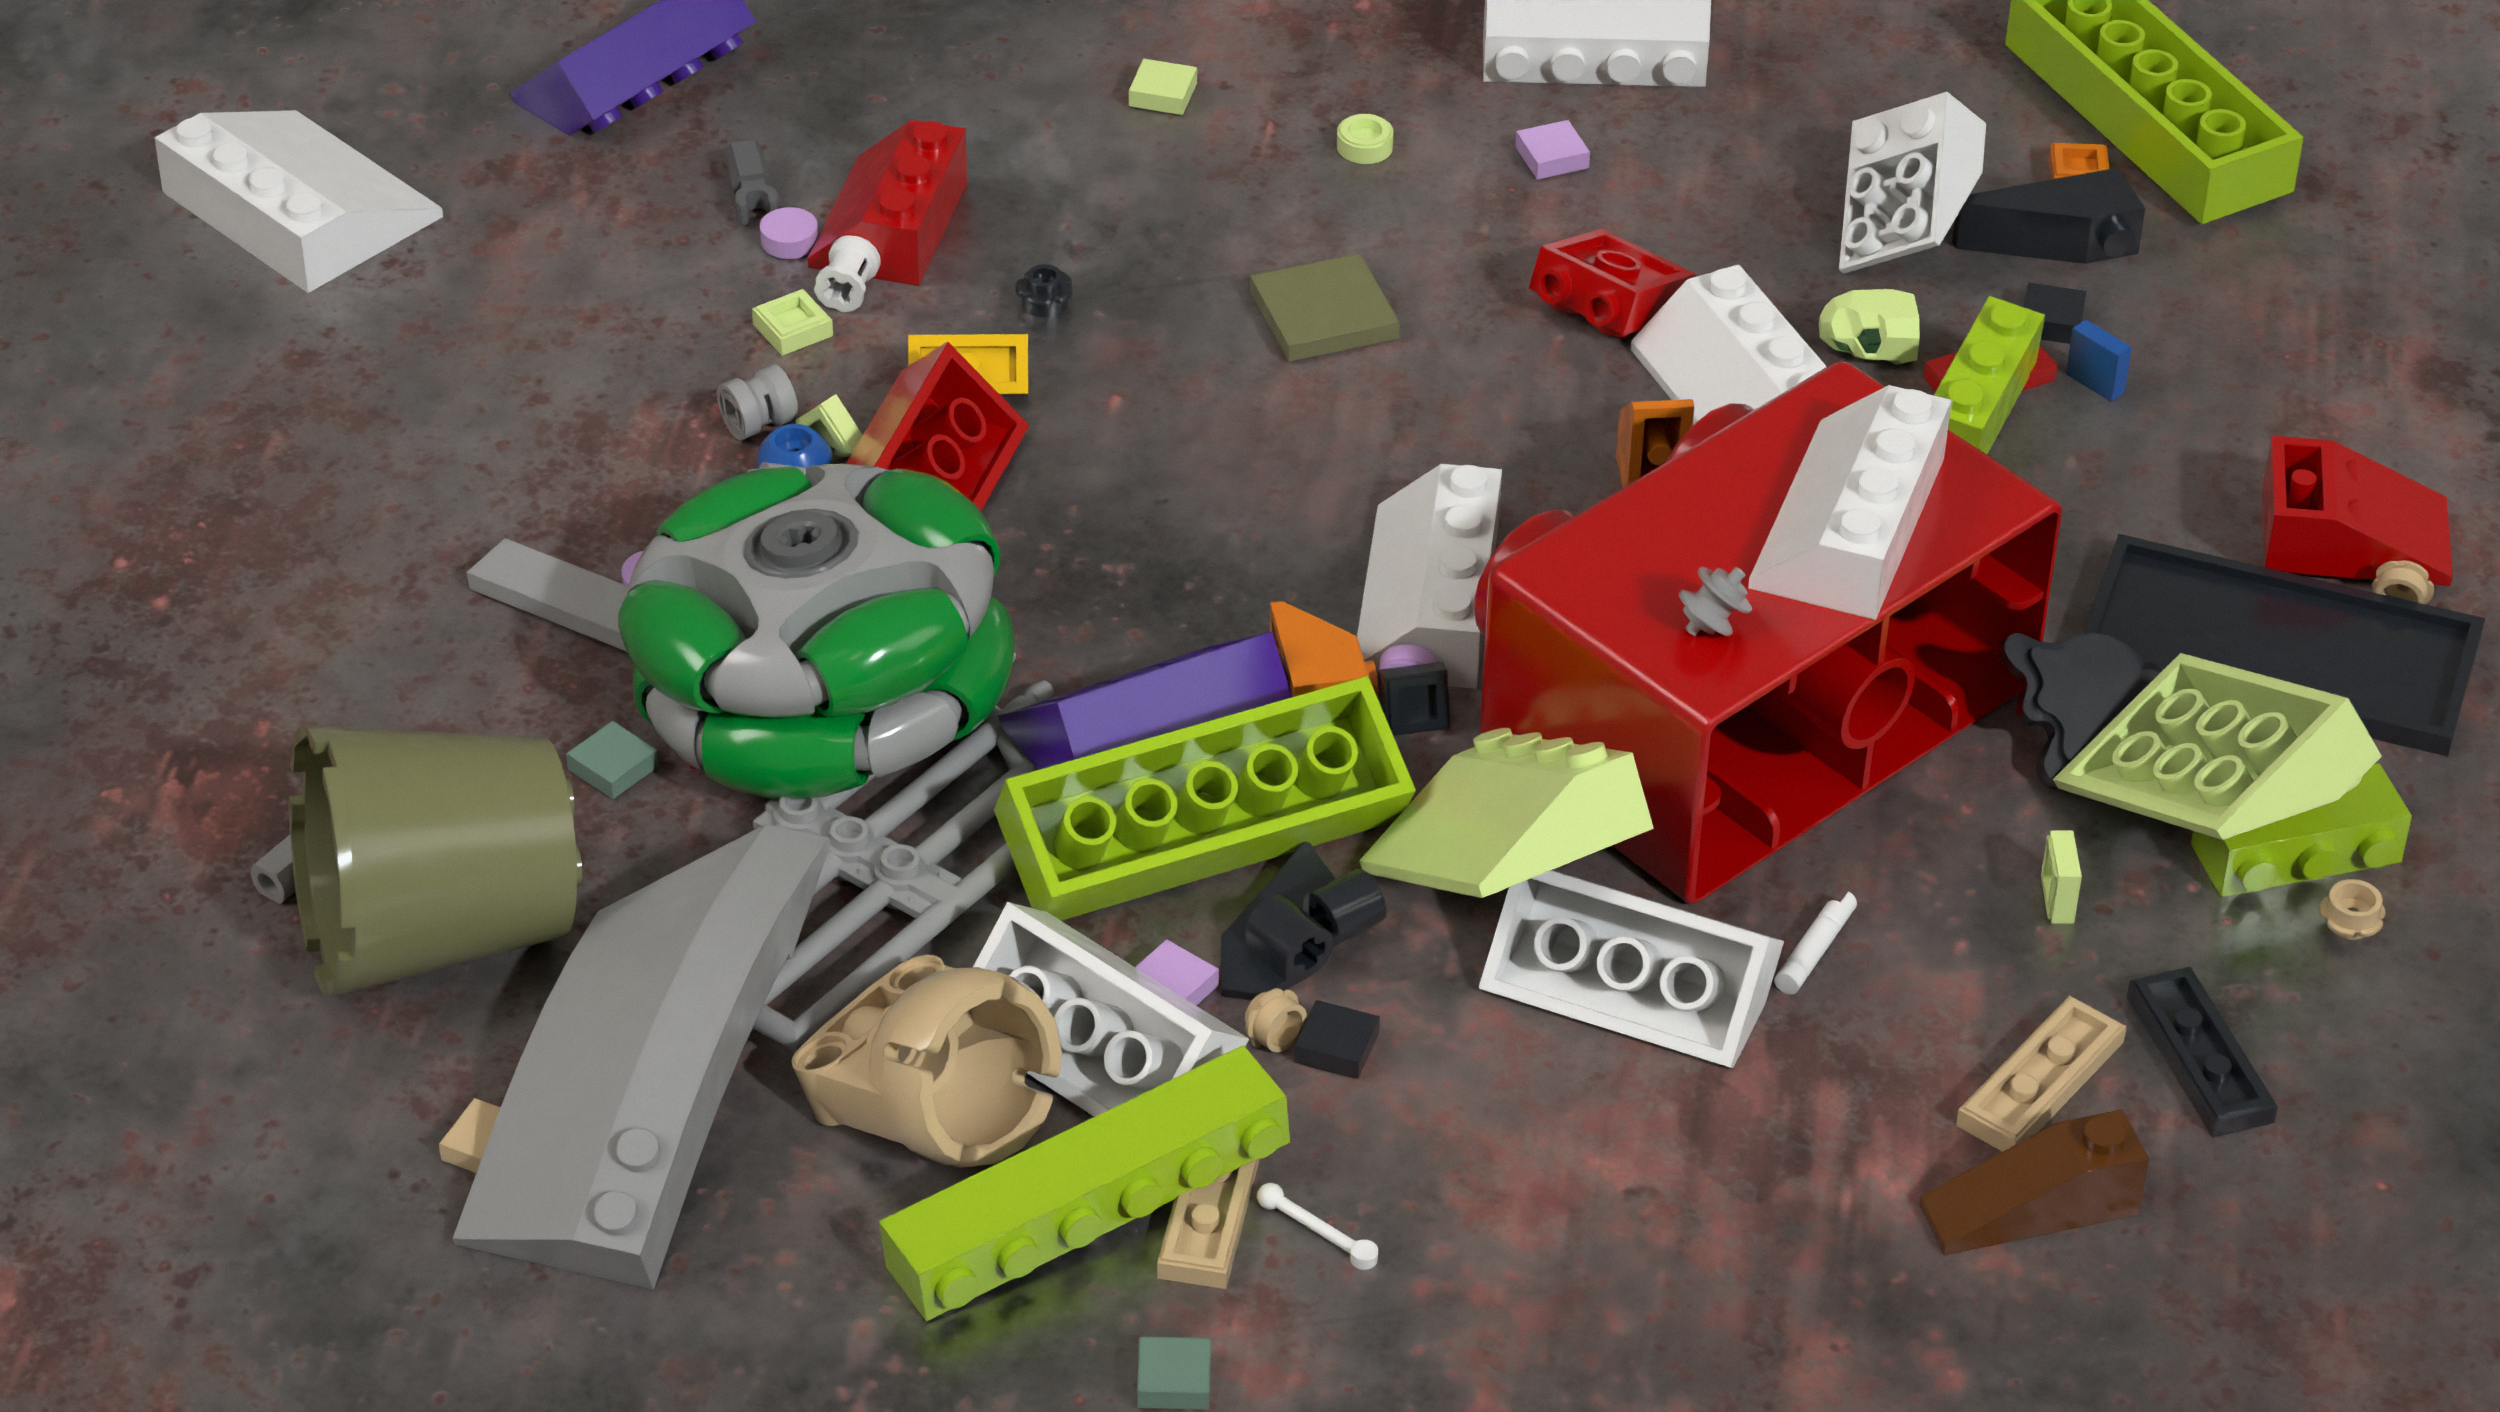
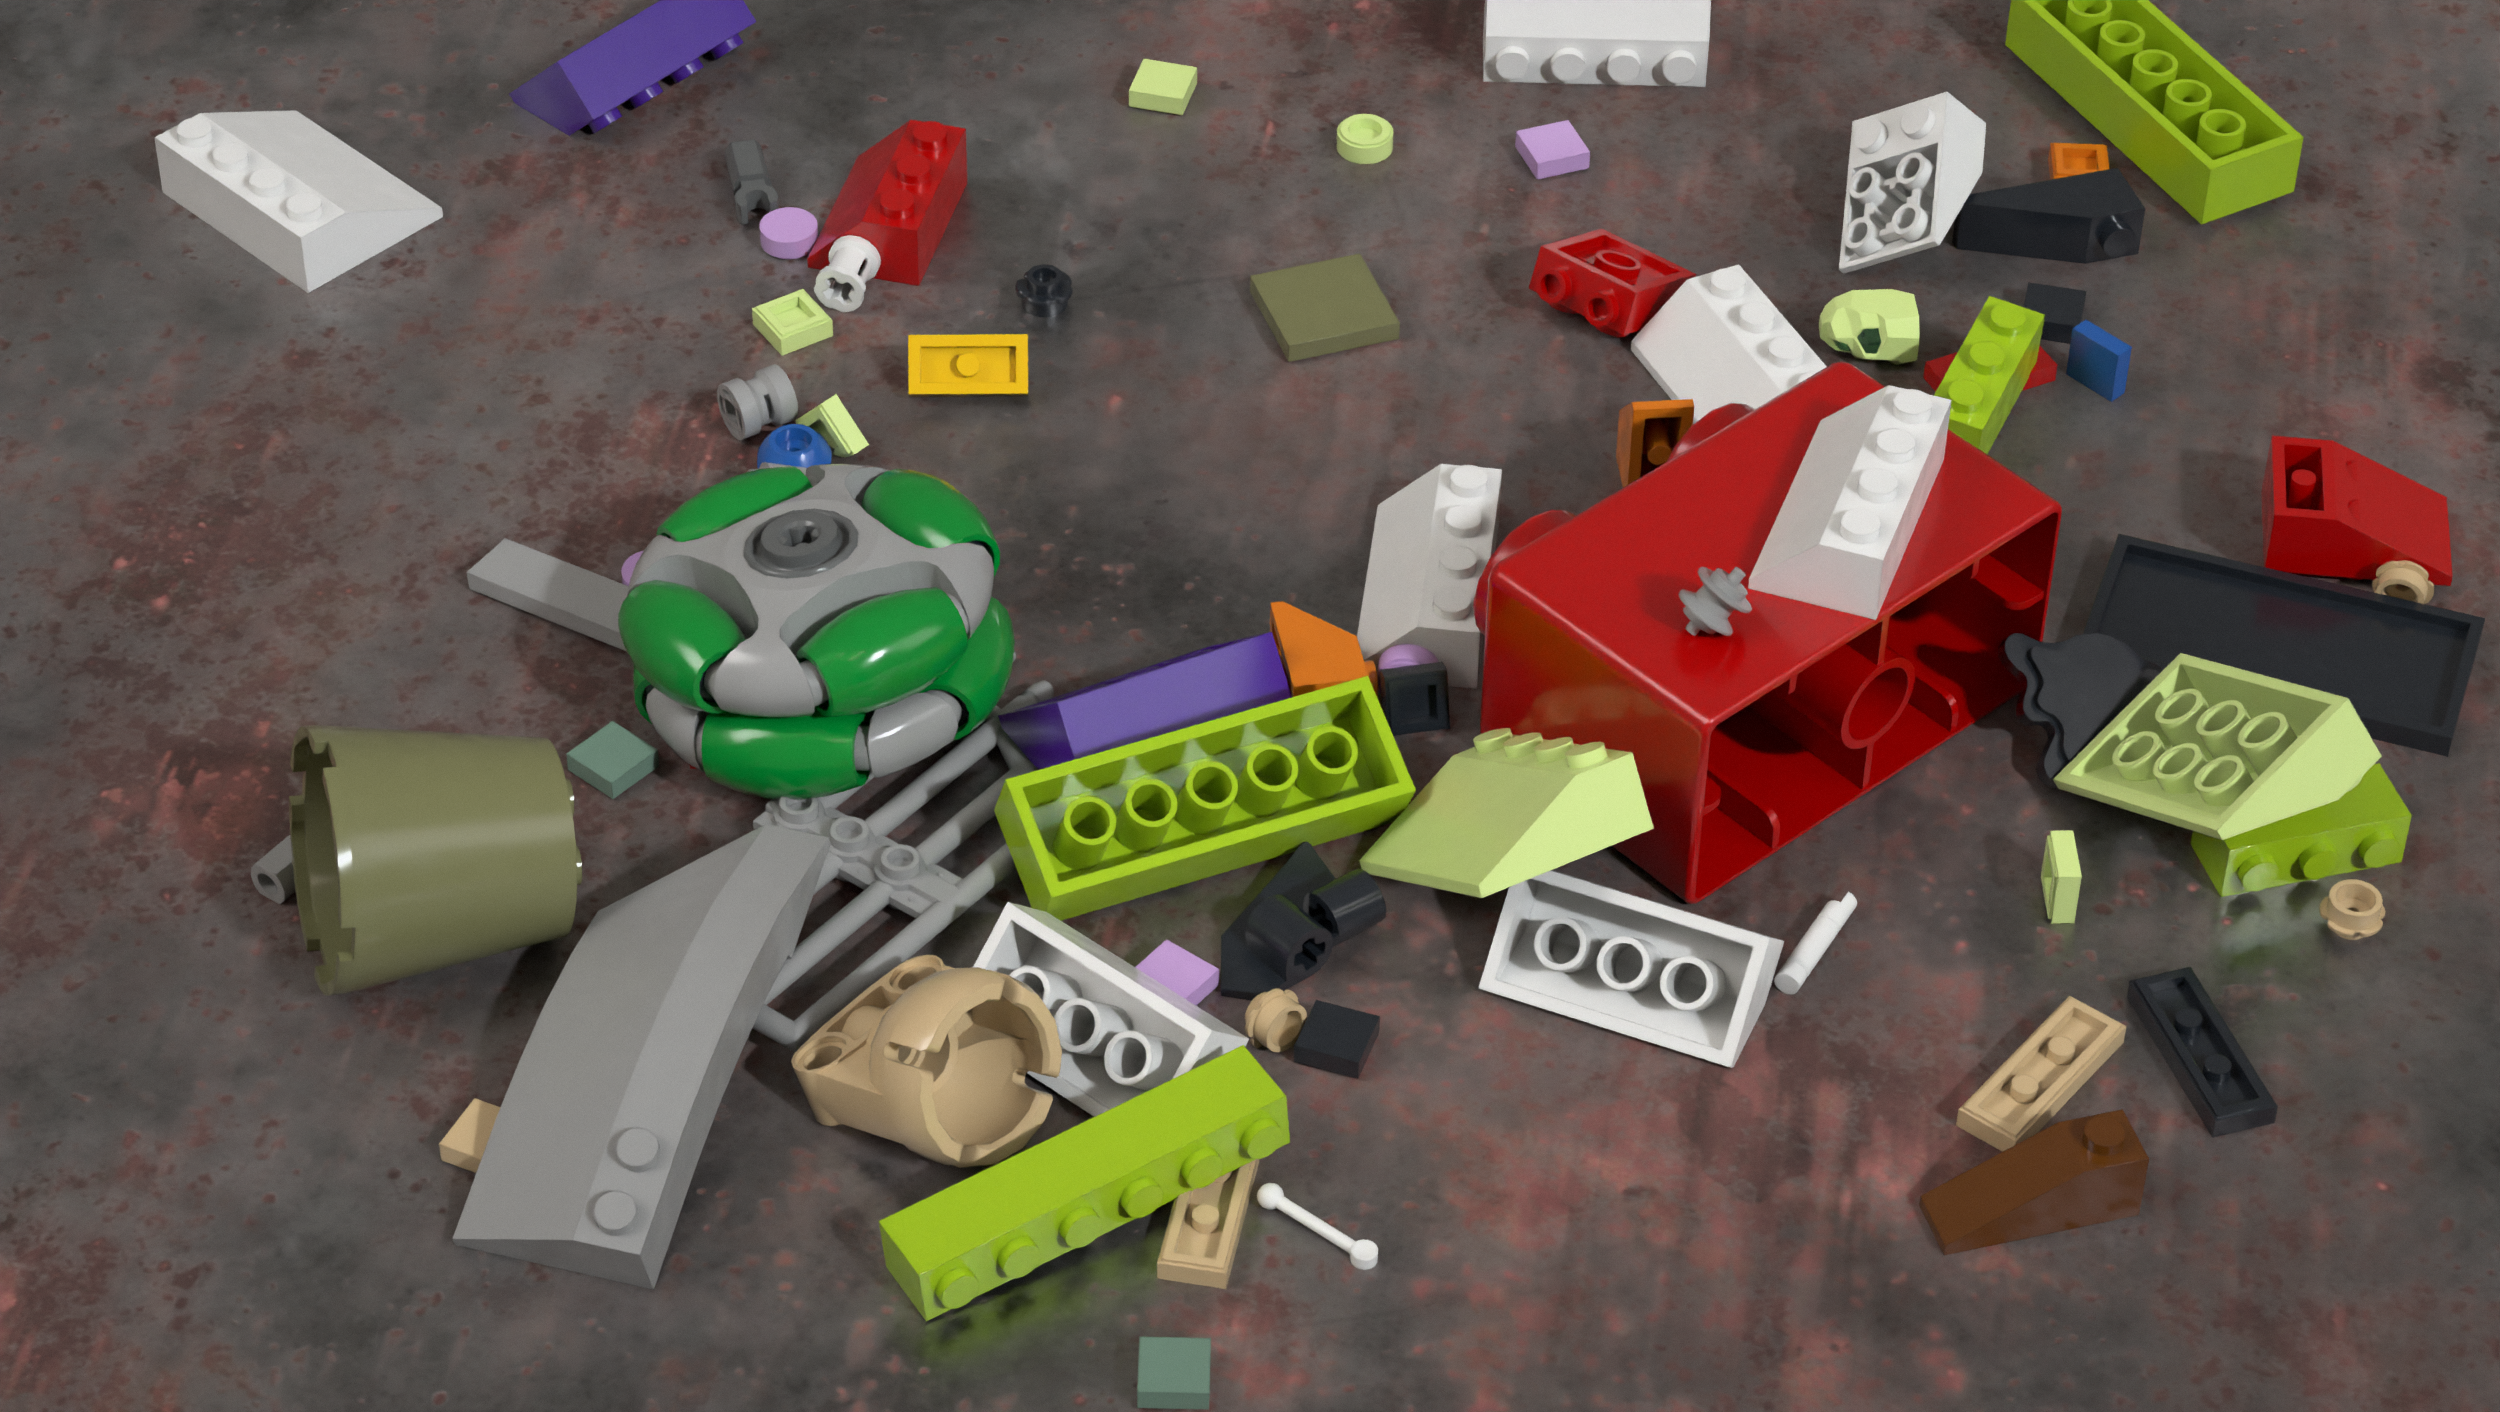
(944, 424): red slope -> none

